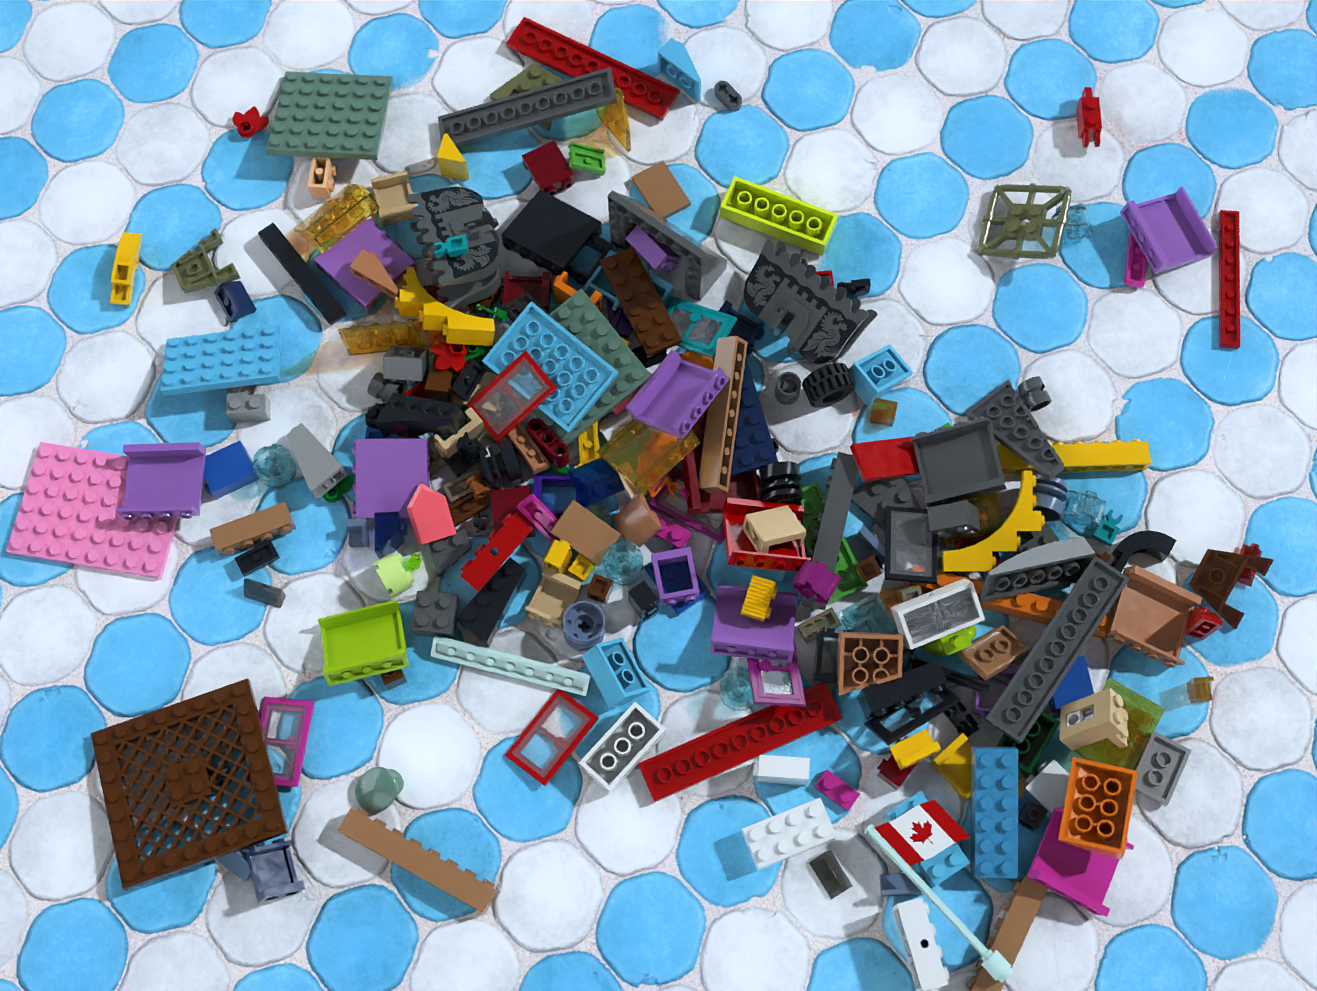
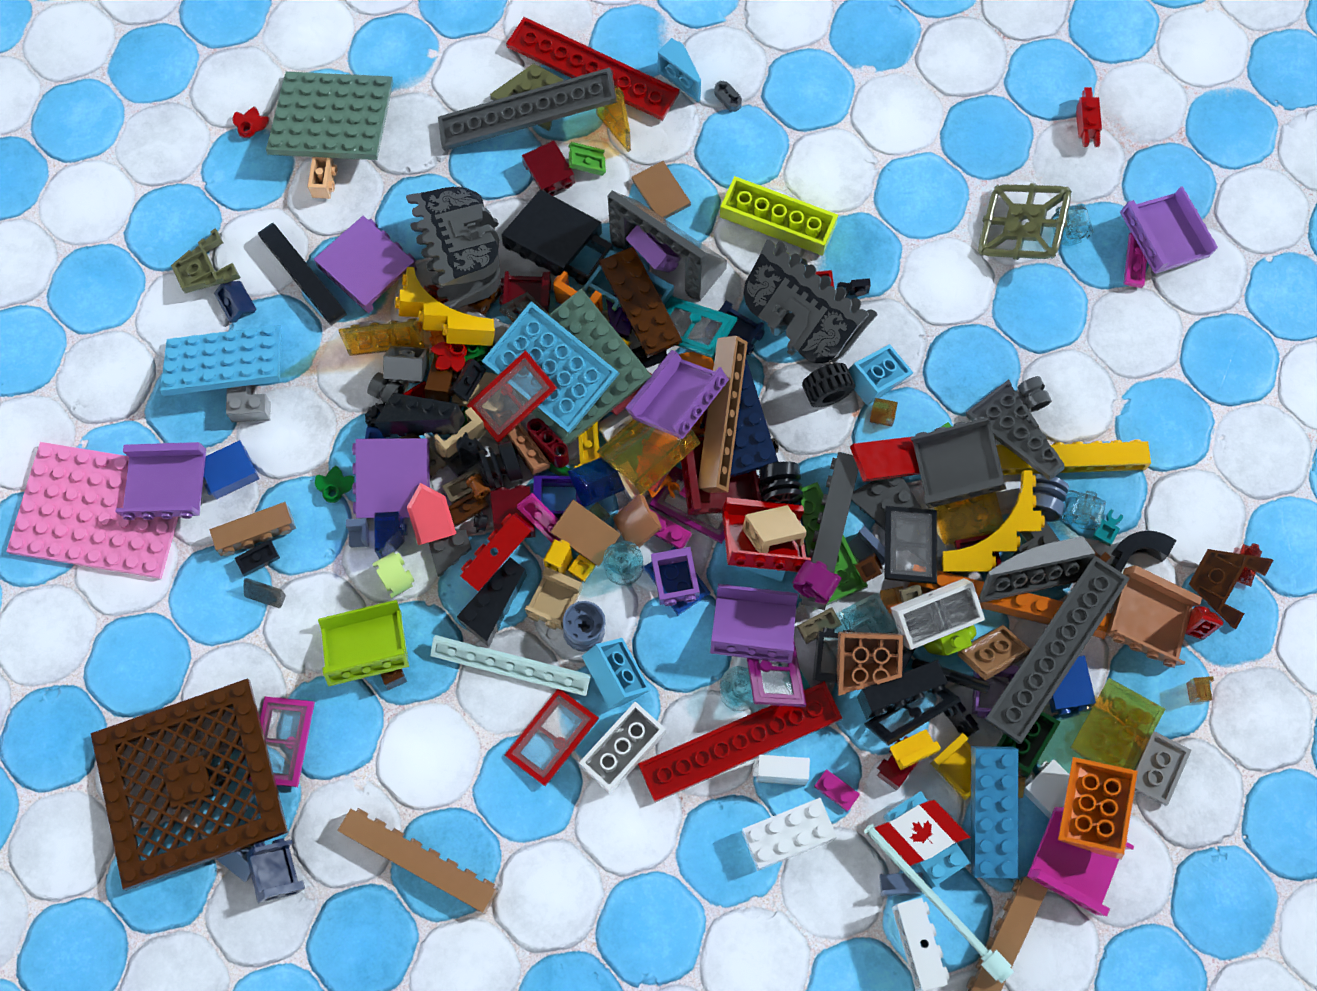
(124, 268): yellow slope -> none
(284, 464): clear light blue brick -> none
(316, 462): light grey slope -> none
(337, 217): clear yellow slope -> none
(370, 270): nougat slope -> none
(378, 789): sand green piece -> none
(391, 198): tan panel -> none
(414, 561): clear neon green plate -> none
(435, 614): dark grey brick -> none
(451, 161): yellow slope -> none
(454, 247): teal plate -> none
(497, 313): green plate -> none
(600, 589): reddish brown brick -> none
(643, 601): black brick -> none
(758, 599): yellow brick -> none
(787, 388): dark grey wheel -> none
(830, 874): clear smoke slope -> none
(954, 520): dark grey brick -> none
(1031, 815): black brick -> none
(1093, 720): tan brick -> none
(1229, 279): red tile -> none

